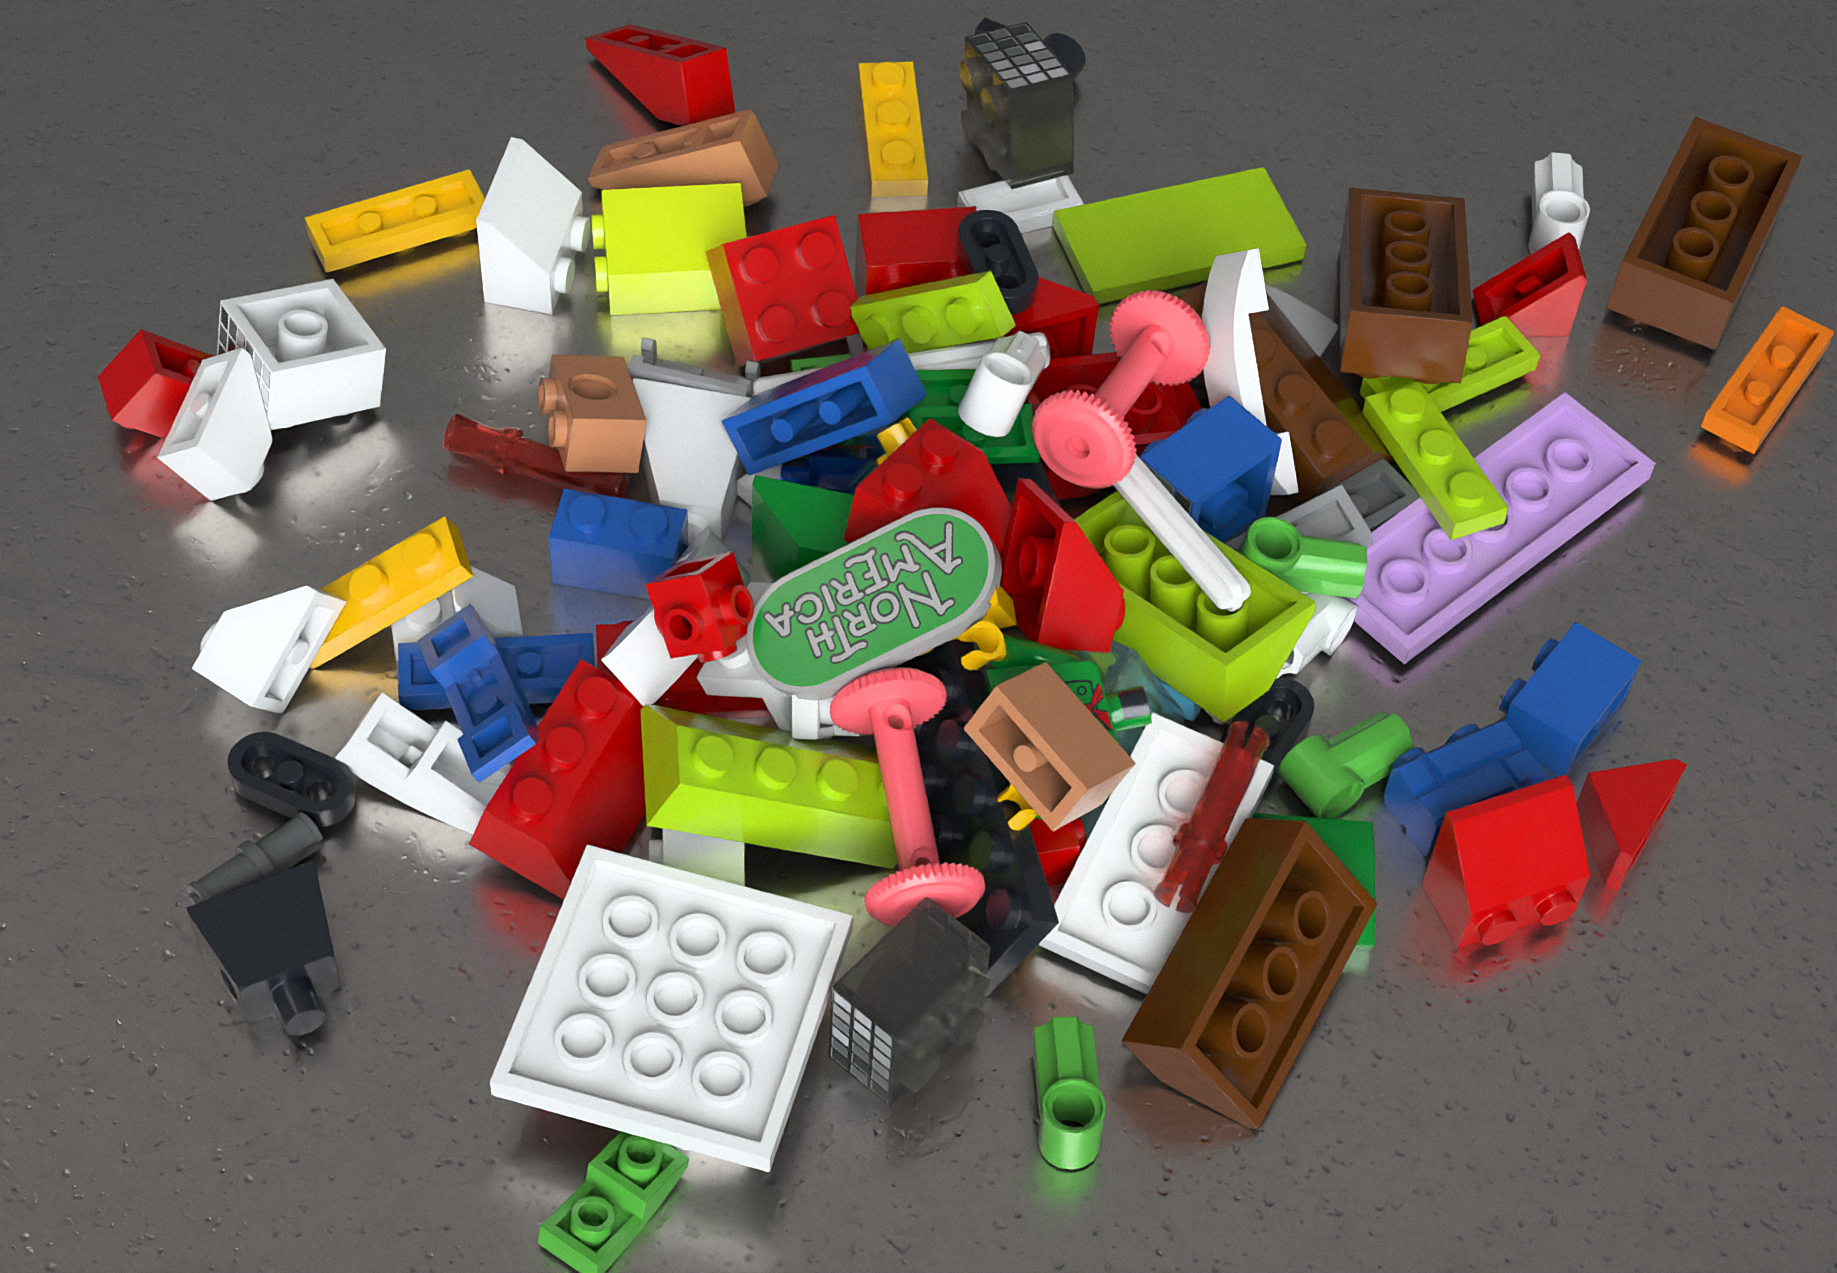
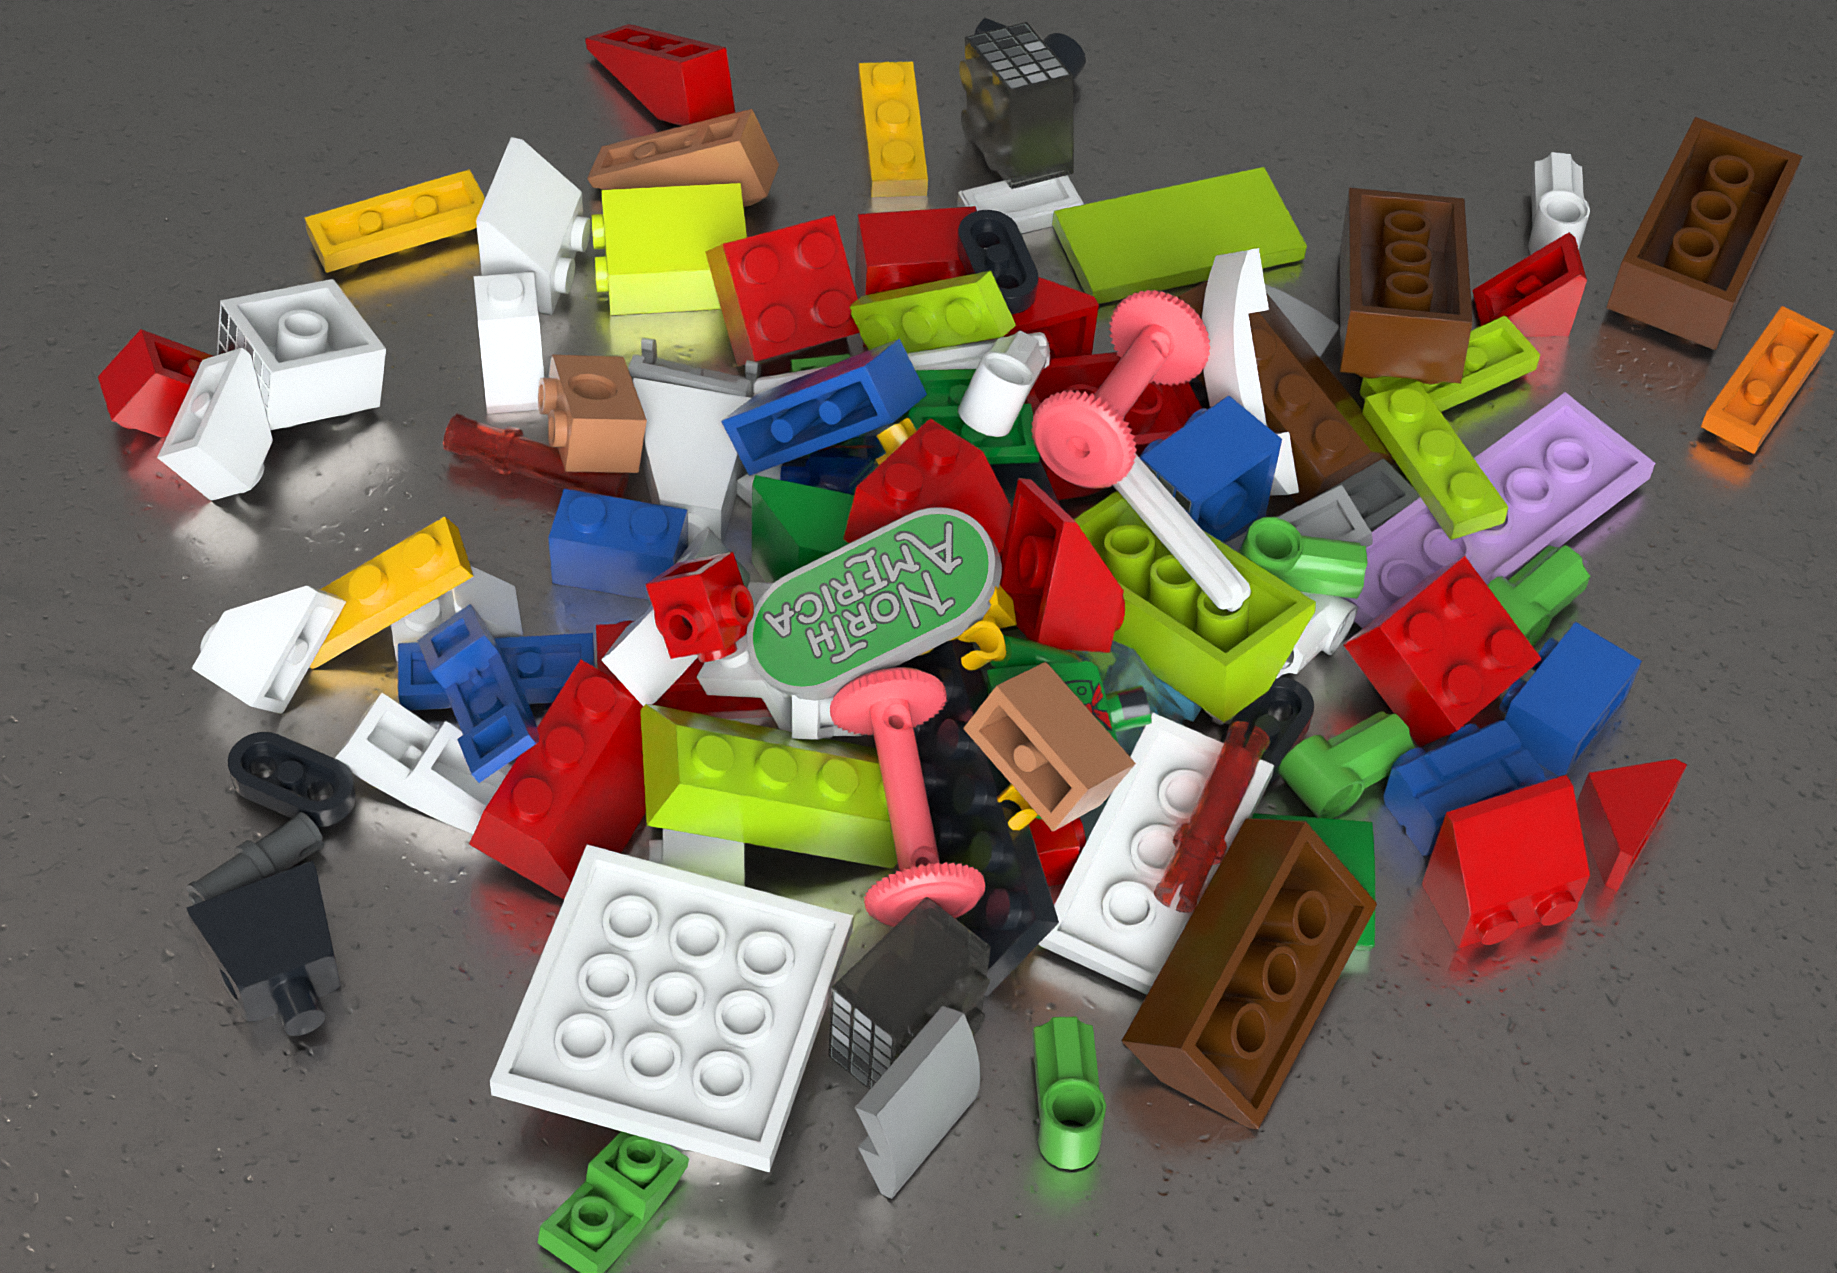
(509, 341): none -> white slope
(919, 1099): none -> light grey slope
(1442, 652): none -> red brick
(1541, 589): none -> bright green piece

